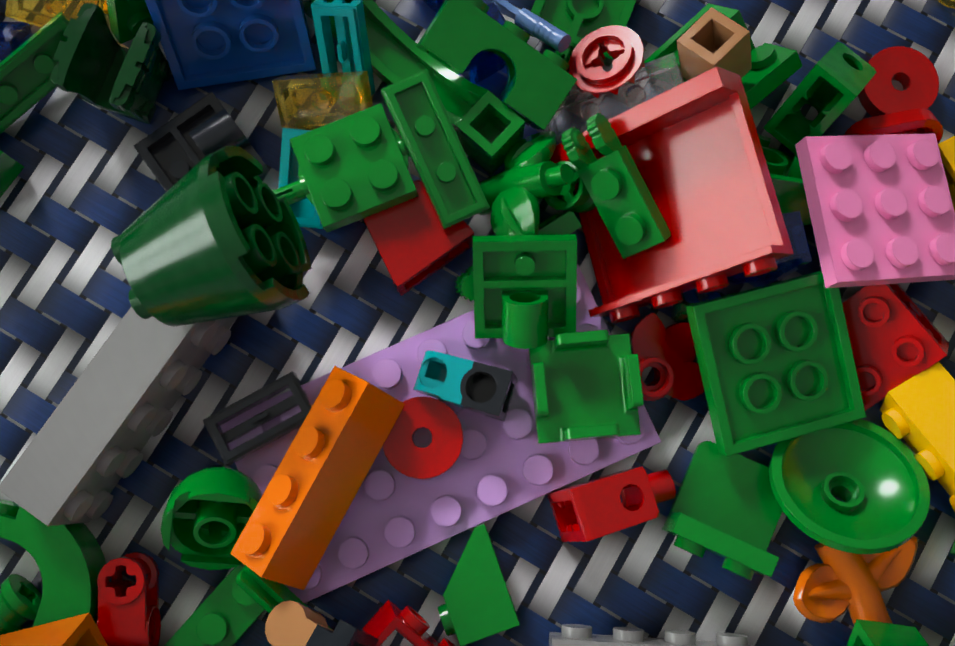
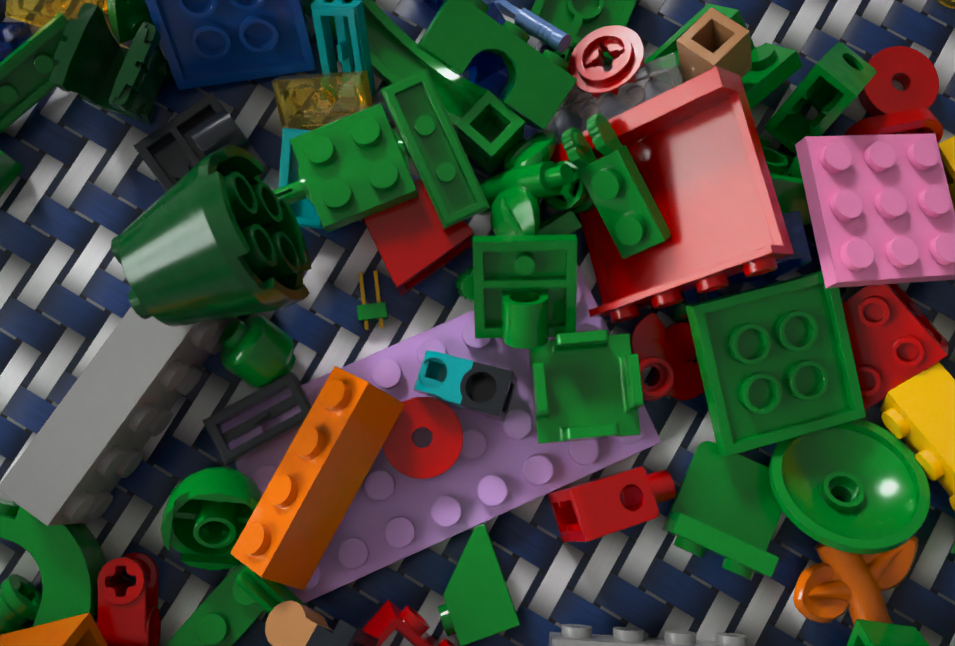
(256, 350): none -> green head
(372, 311): none -> piece

